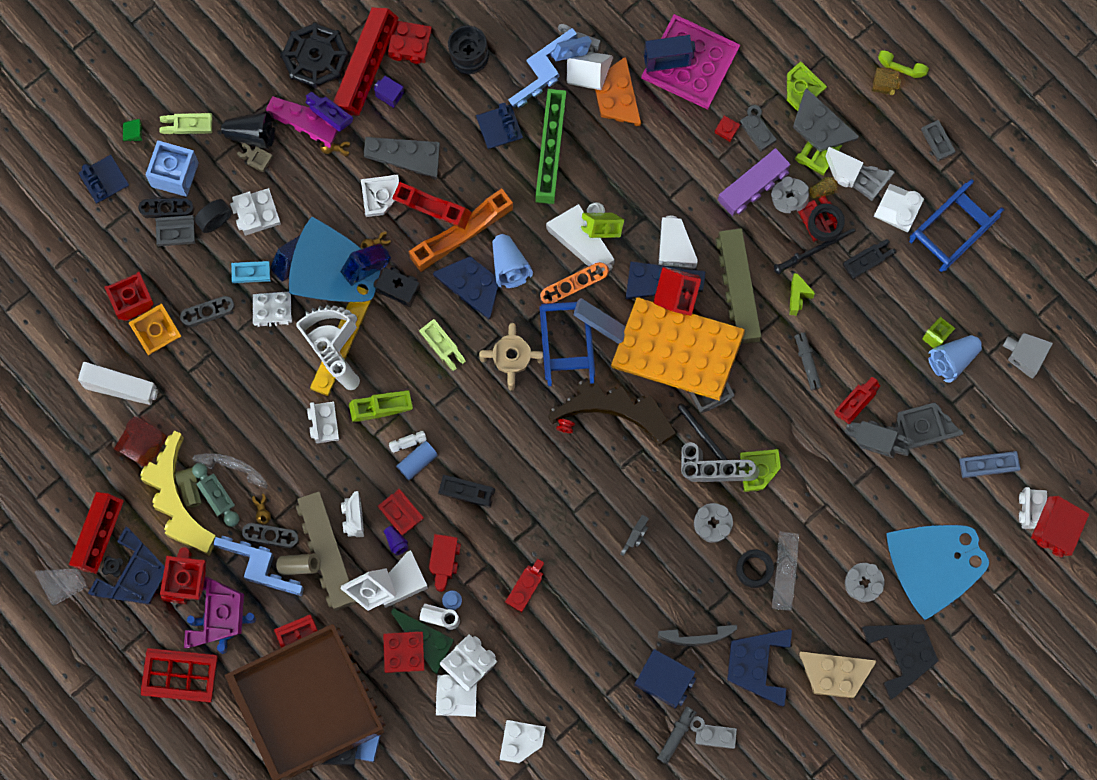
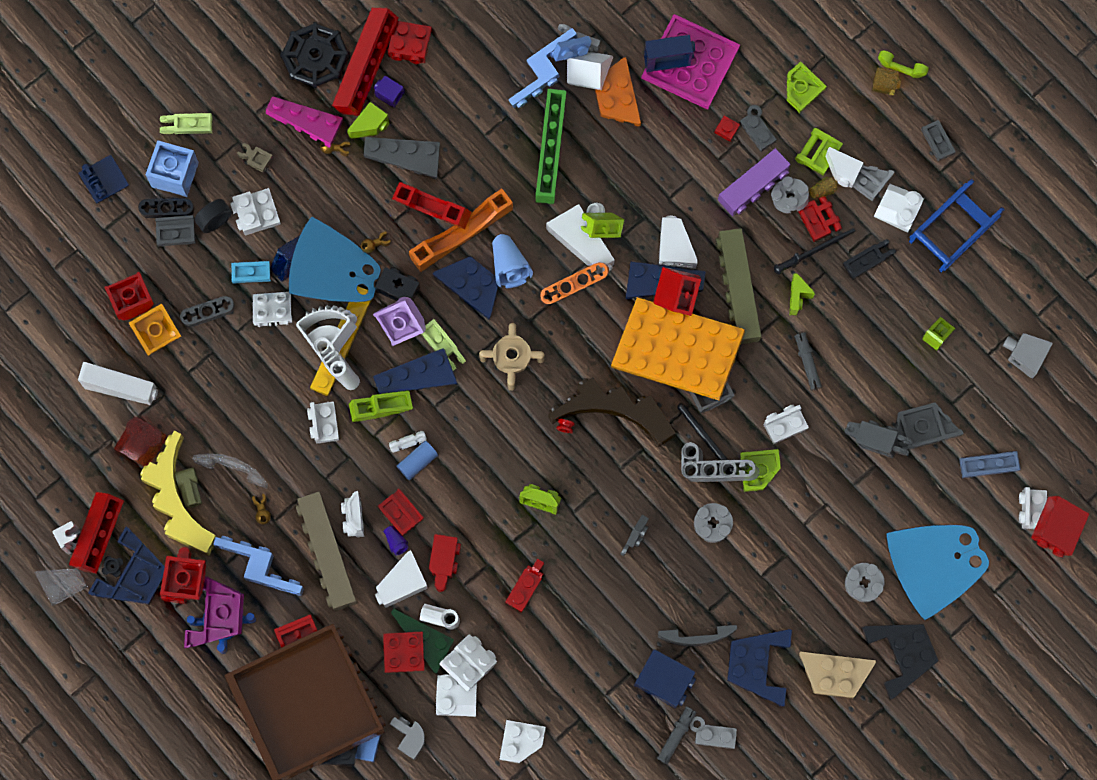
(66, 535): none -> white hinge
(132, 130): green slope -> none
(178, 693): red piece -> none
(215, 495): sand green plate -> none
(251, 129): black cone -> none
(255, 538): dark grey beam -> none
(298, 564): dark tan brick -> none
(329, 111): dark purple hinge -> none
(365, 263): clear blue slope -> none
(369, 122): none -> lime slope
(371, 589): white slope -> none
(378, 194): white plate -> none
(401, 320): none -> lavender slope
(414, 739): none -> light grey brick
(421, 373): none -> dark blue wing
(452, 600): medium blue plate -> none
(466, 40): black wheel -> none
(466, 491): black plate -> none
(499, 126): dark blue hinge -> none
(540, 499): none -> lime slope
(565, 363): blue piece -> none
(599, 321): sand blue tile -> none
(751, 554): black tyre -> none
(785, 424): none -> white bracket
(785, 571): clear slope -> none
(820, 124): dark grey wing -> none
(832, 209): black tyre -> none
(857, 400): red hinge -> none
(954, 357): light blue cone -> none

